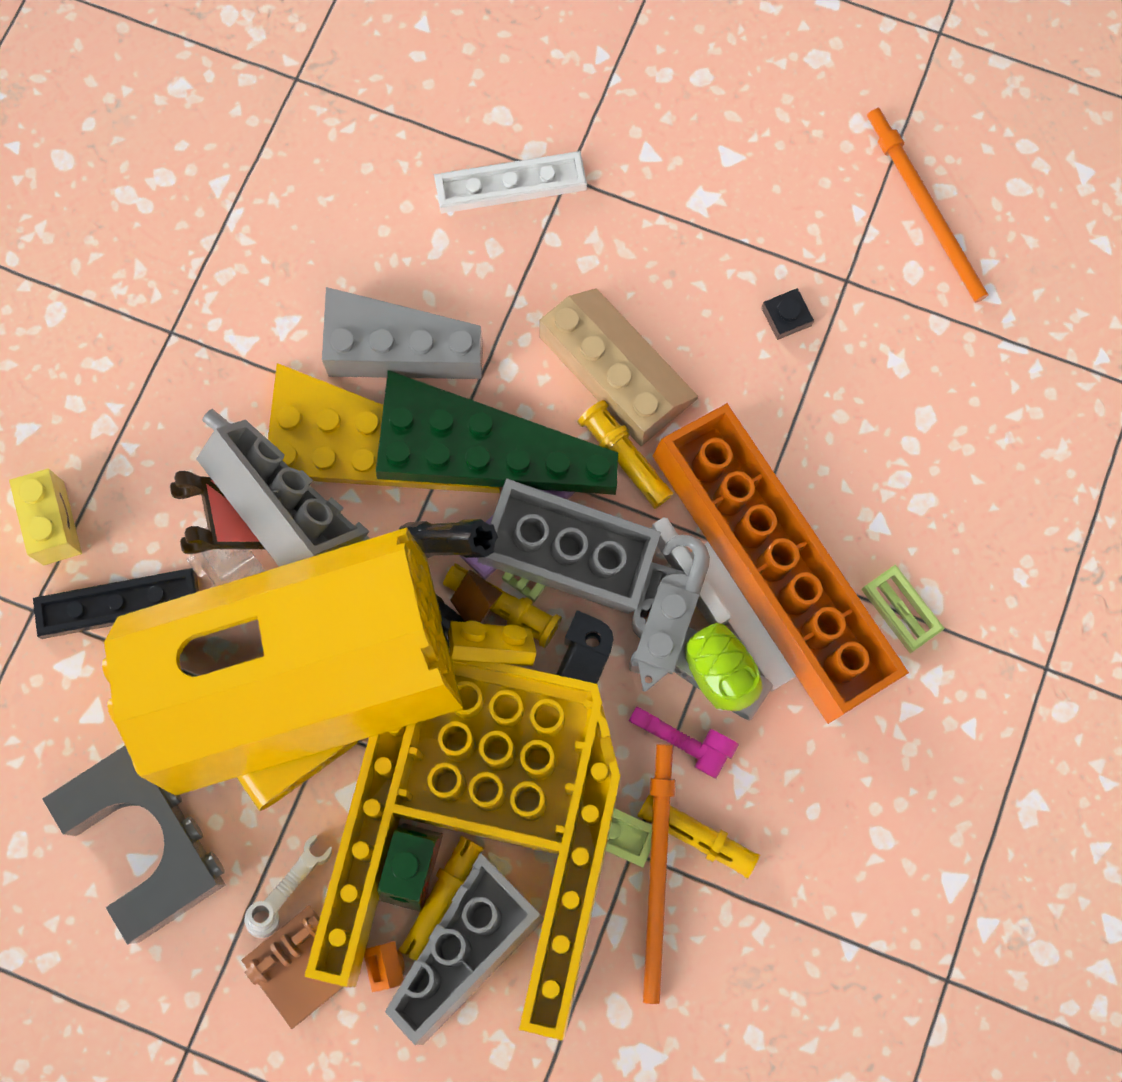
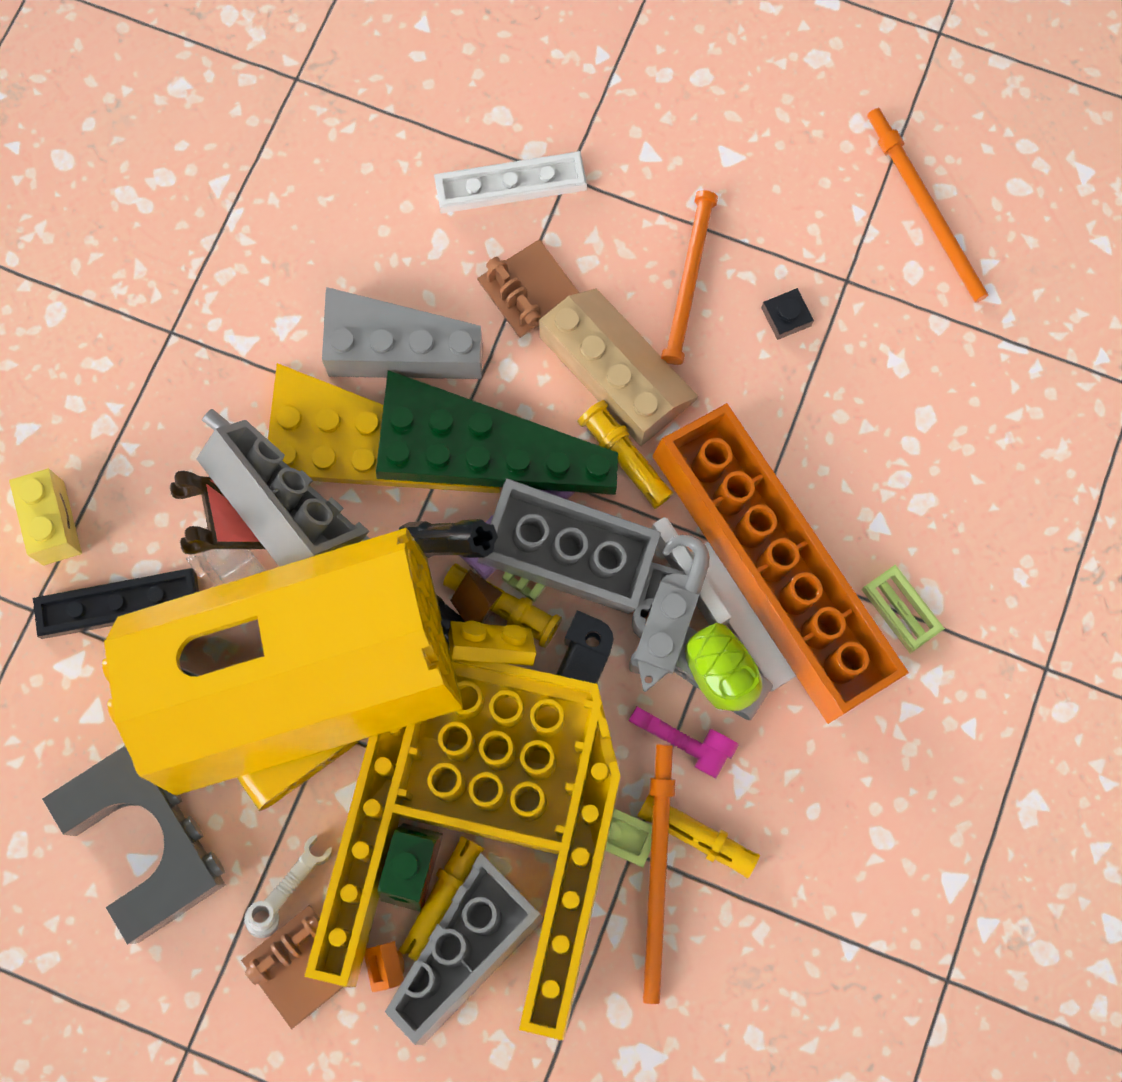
(526, 286): none -> nougat hinge
(705, 202): none -> orange bar

